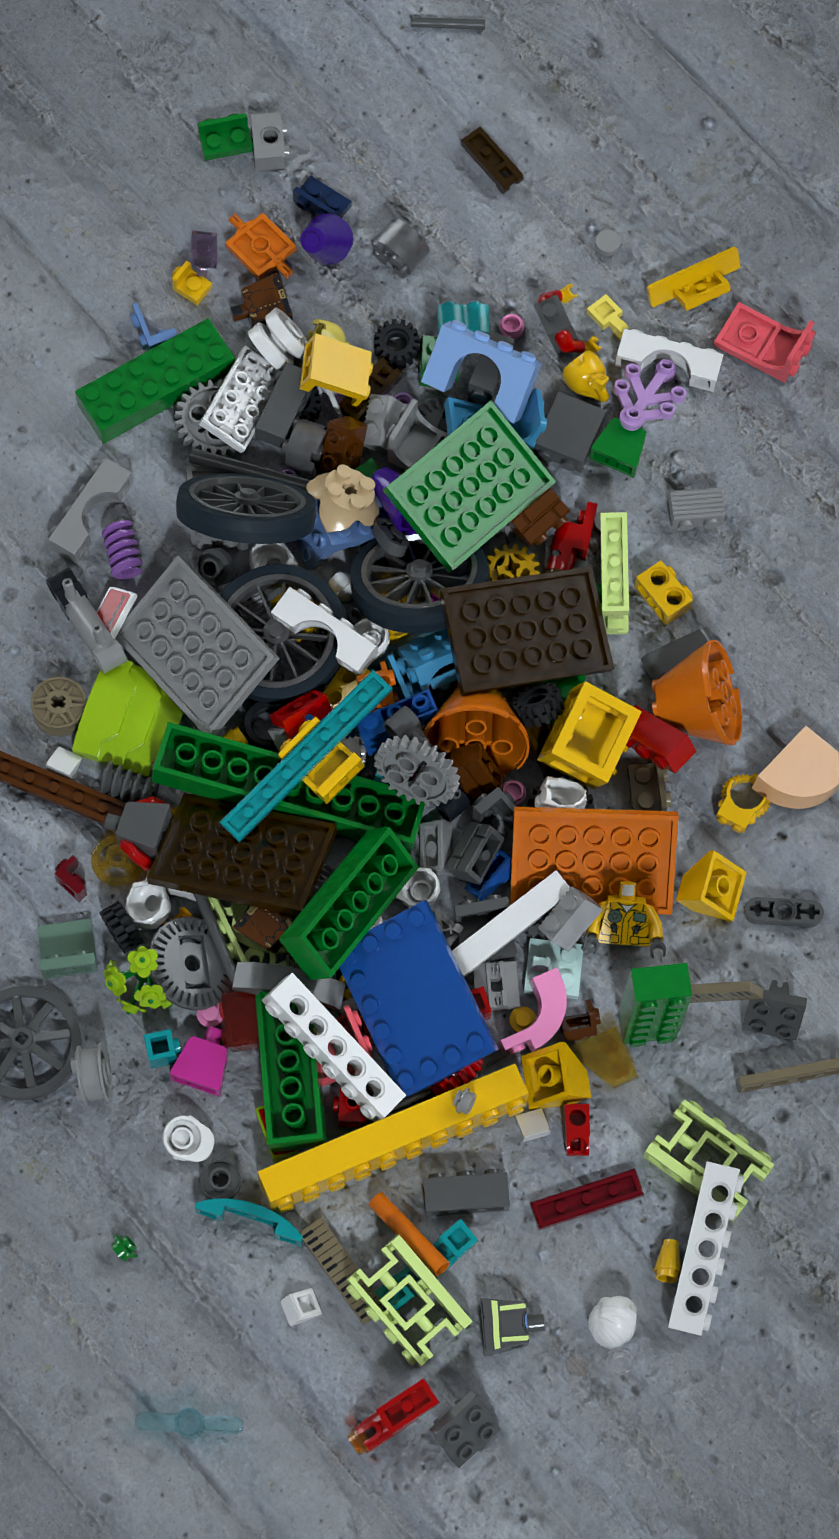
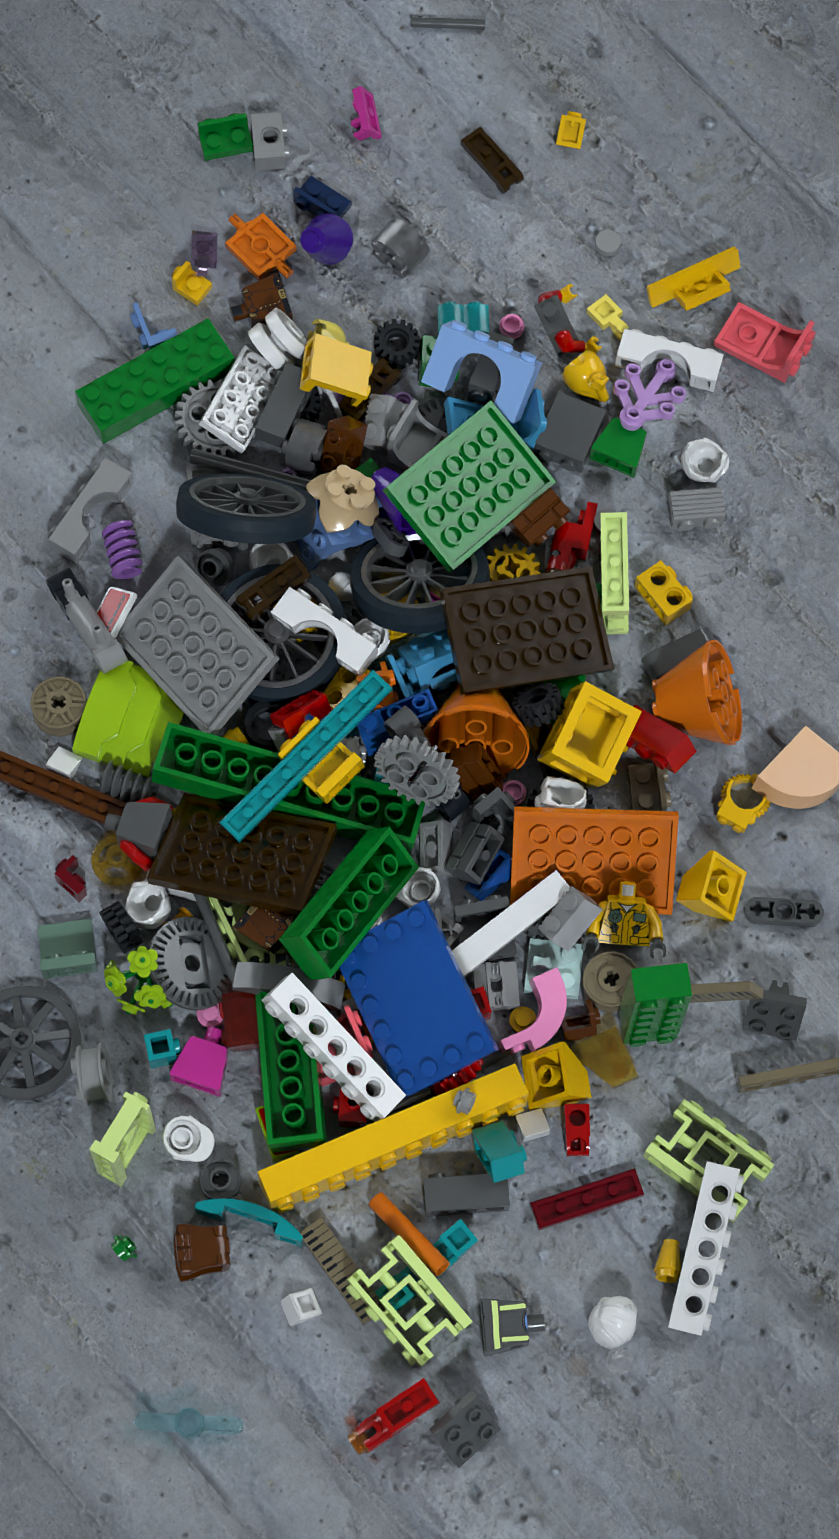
(123, 1138): none -> yellowish green fence
(200, 1250): none -> reddish brown piece
(273, 587): none -> dark brown plate
(368, 119): none -> dark pink plate
(499, 1151): none -> teal brick
(571, 130): none -> yellow bracket
(596, 972): none -> dark tan wheel
(704, 460): none -> white hair

